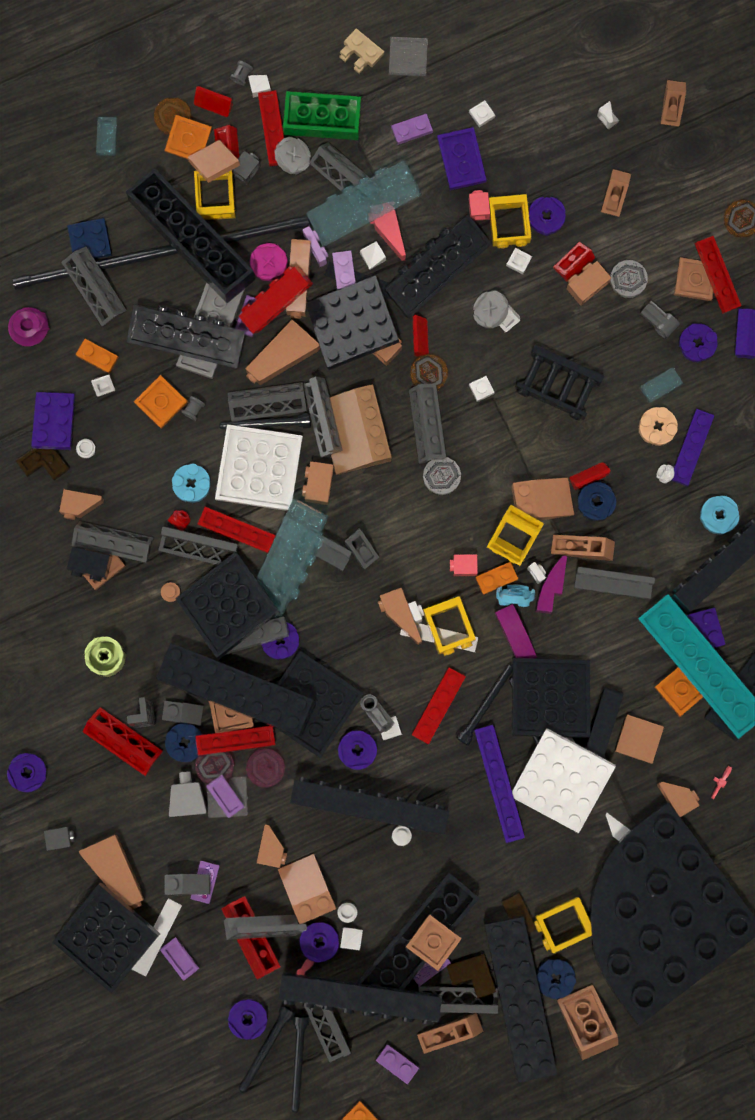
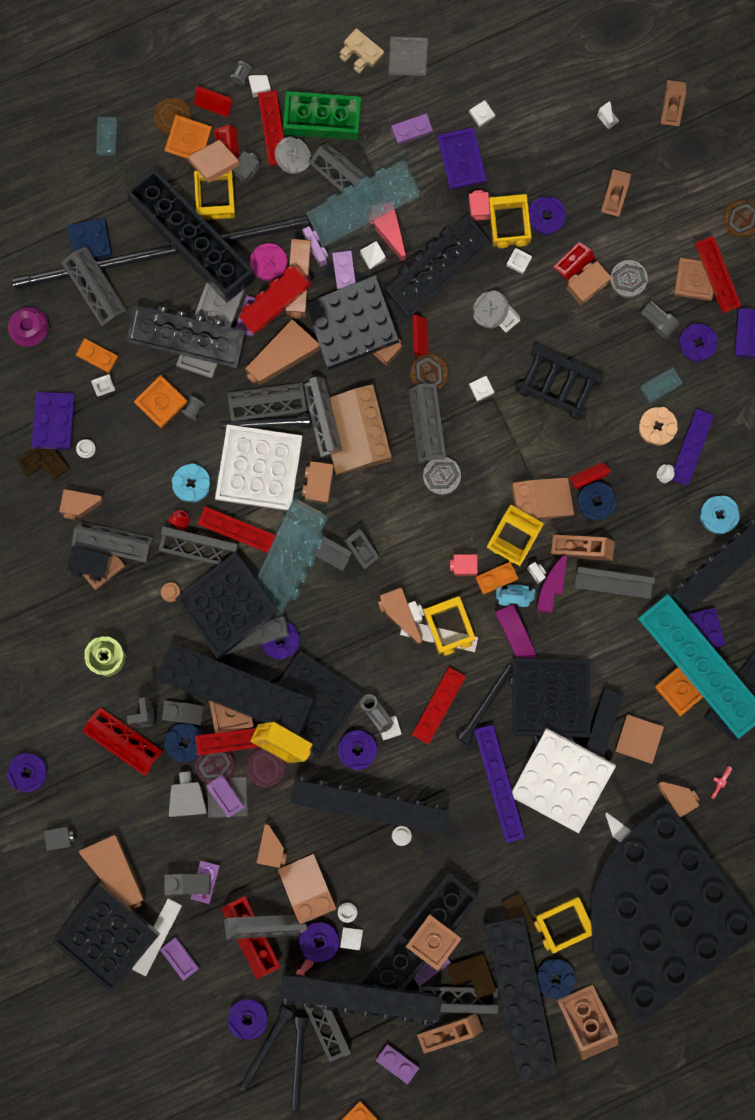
(281, 742): none -> yellow window

